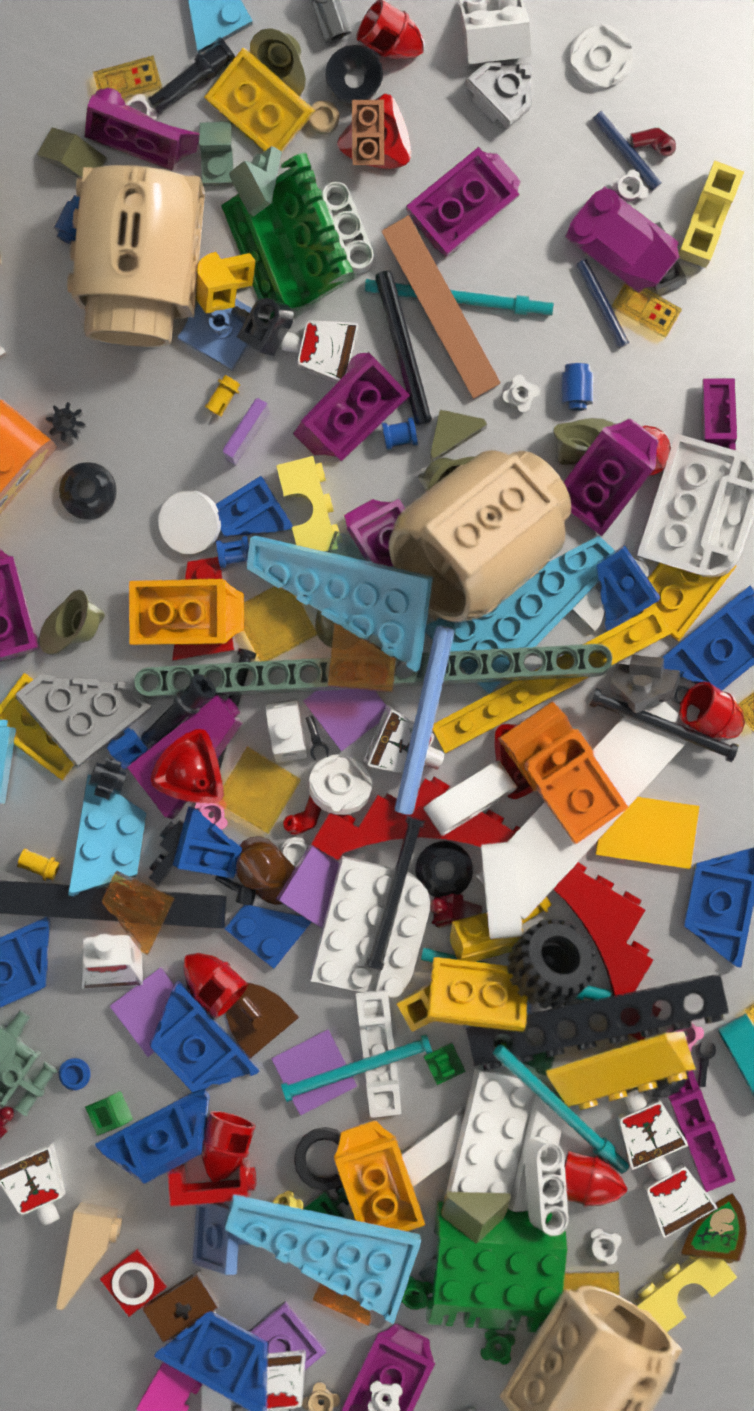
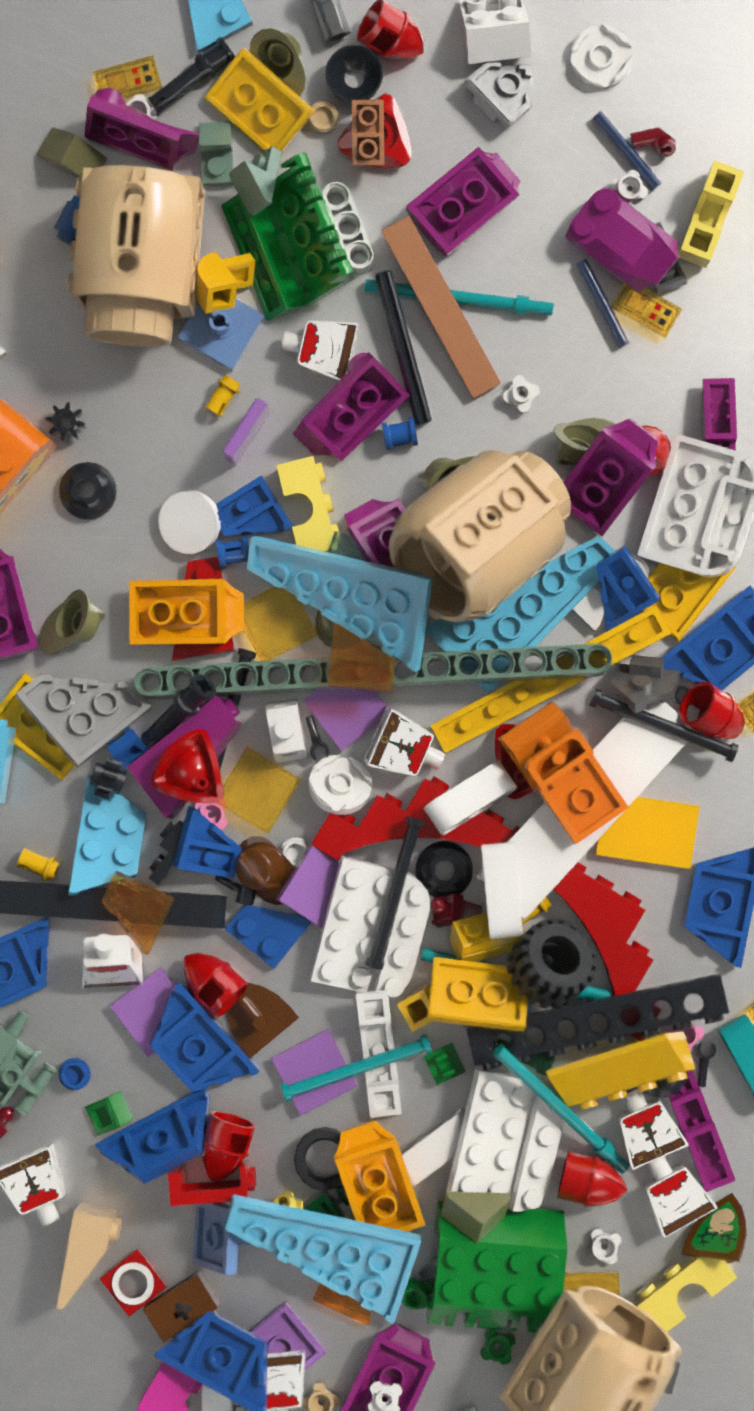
(257, 328): black piece -> none
(304, 820): red arm -> none
(424, 720): light blue axle -> none
(454, 430): olive slope -> none
(555, 1197): white beam -> none
(577, 386): blue brick -> none

